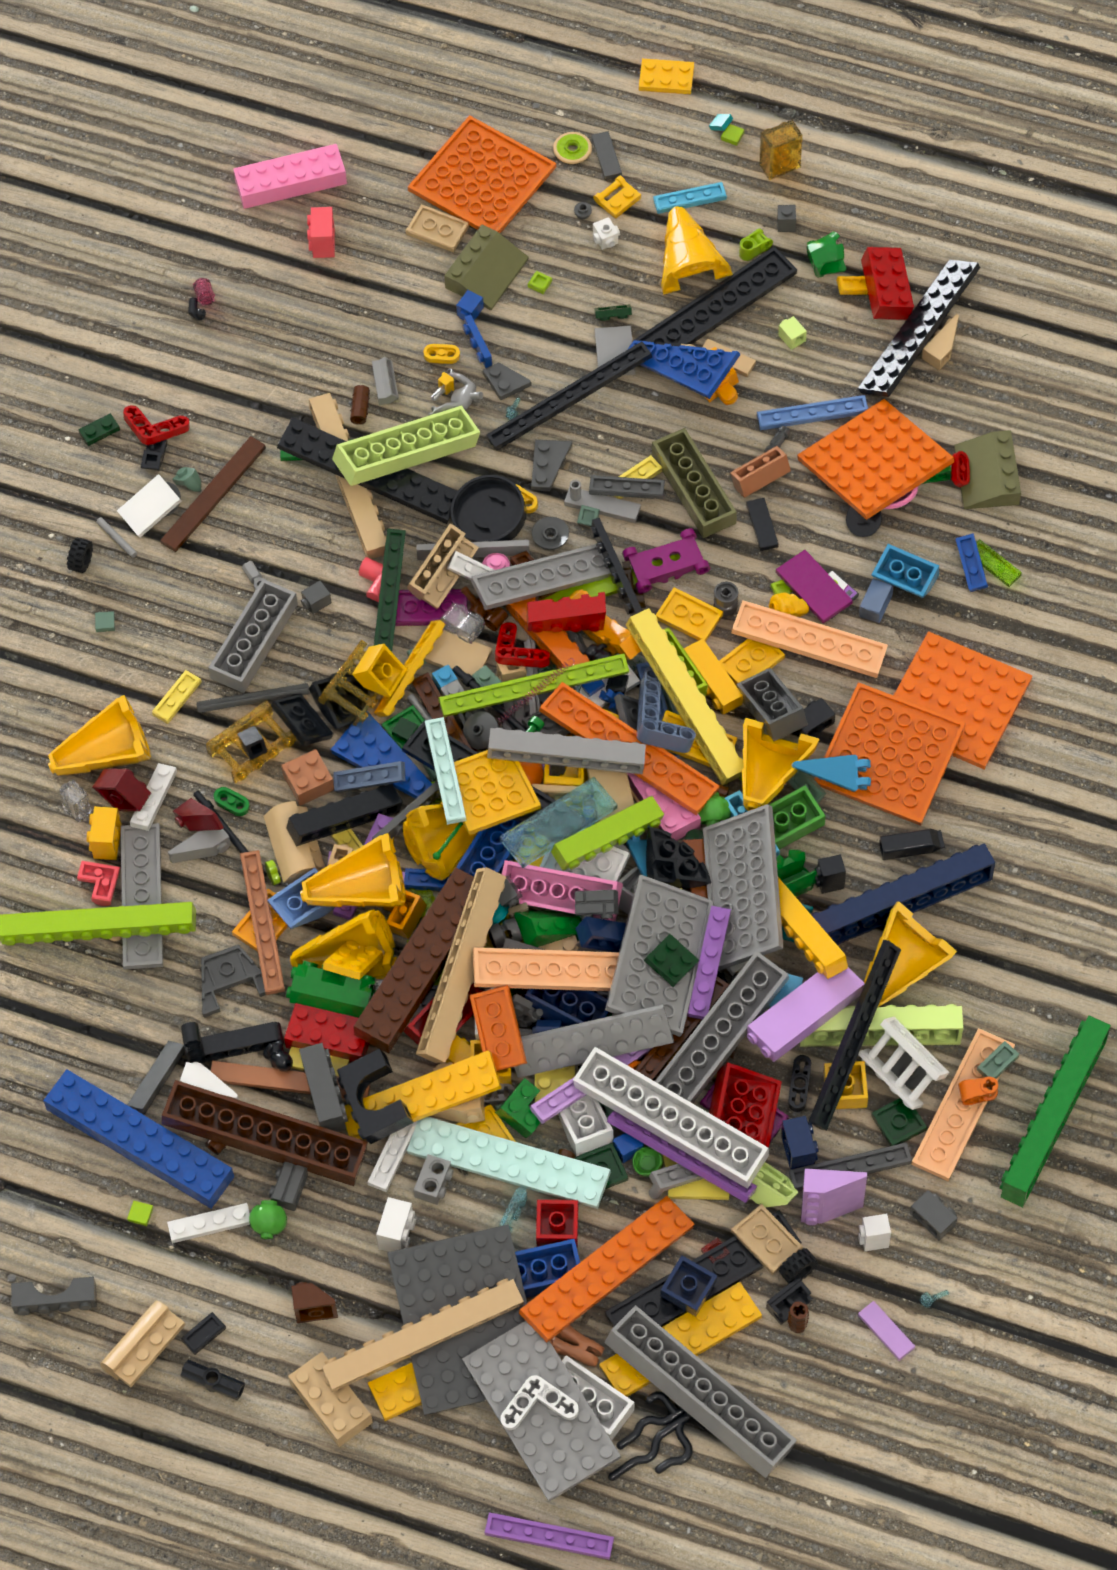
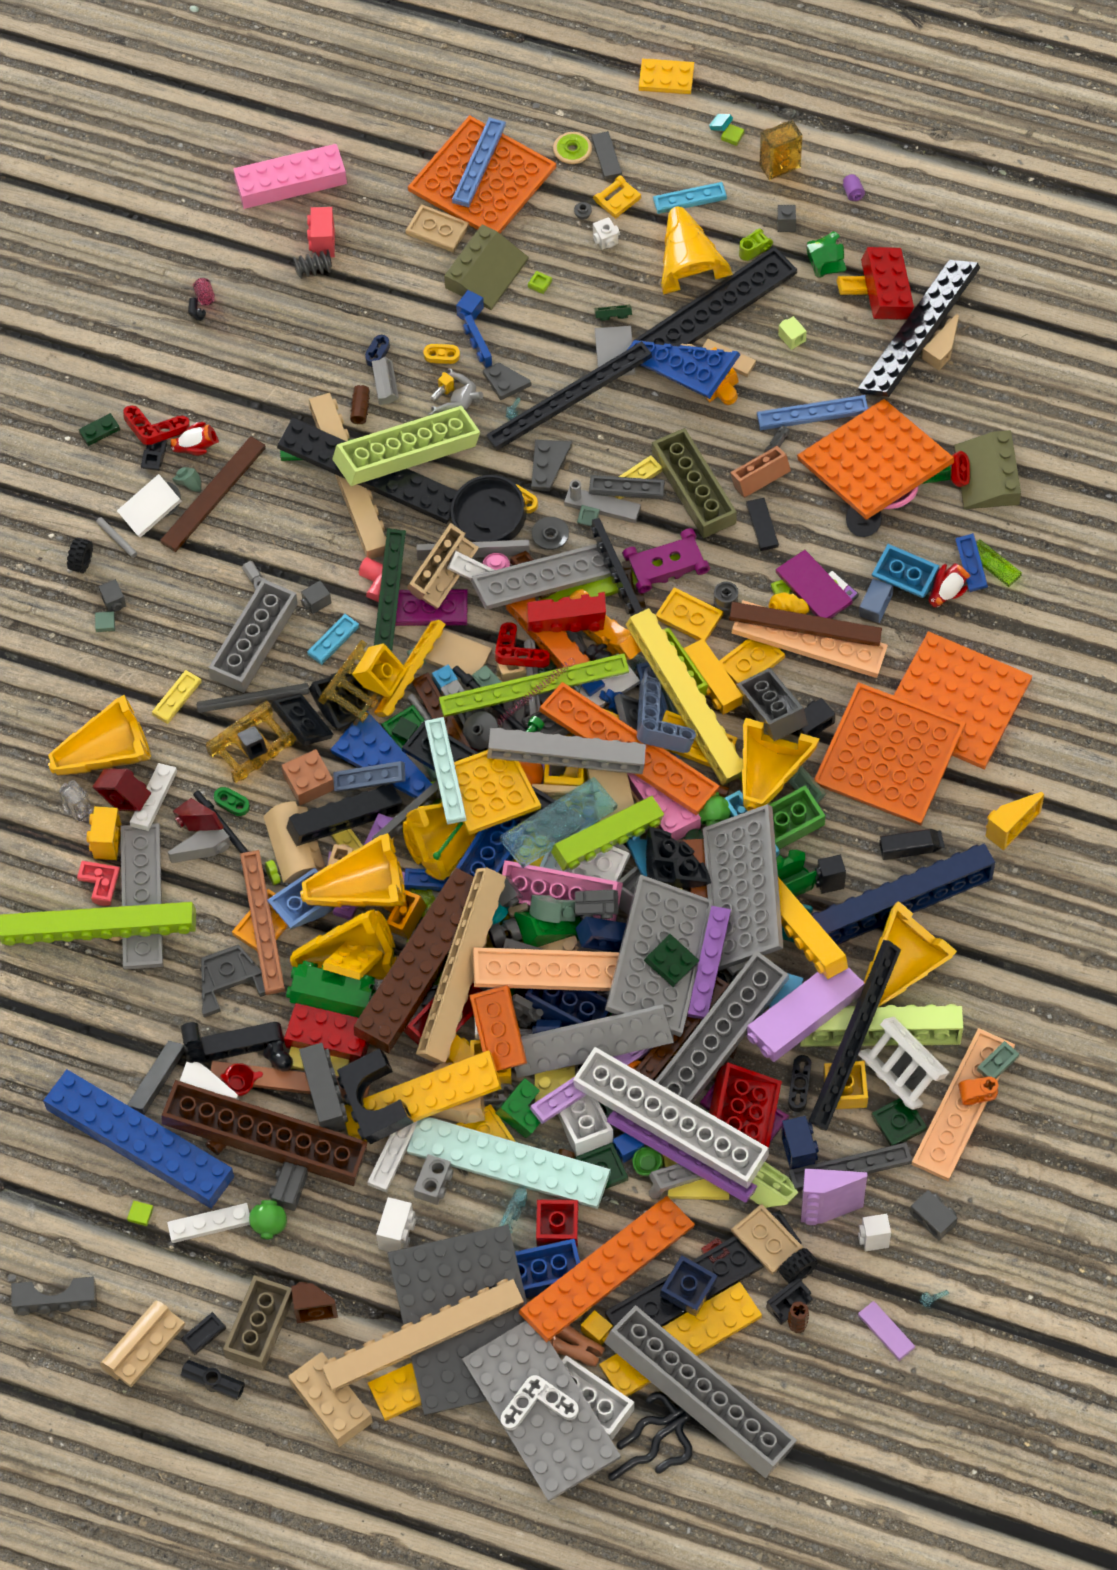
(112, 596): none -> dark grey brick
(195, 440): none -> animal
(240, 1078): none -> red hair
(258, 1323): none -> dark tan brick
(312, 264): none -> dark grey piece
(333, 639): none -> medium azure tile
(374, 349): none -> dark blue beam
(463, 623): clear brick -> none
(478, 162): none -> medium blue tile
(493, 618): reddish brown beam -> none
(549, 1536): medium lavender plate -> none
(552, 910): none -> sand green brick
(596, 1327): none -> yellow brick
(618, 683): black tile -> none
(805, 624): none -> reddish brown tile
(838, 770): dark azure flag -> none
(853, 187): none -> medium lavender brick
(948, 584): none -> animal
(1012, 819): none -> yellow slope
(1054, 1110): green brick -> none

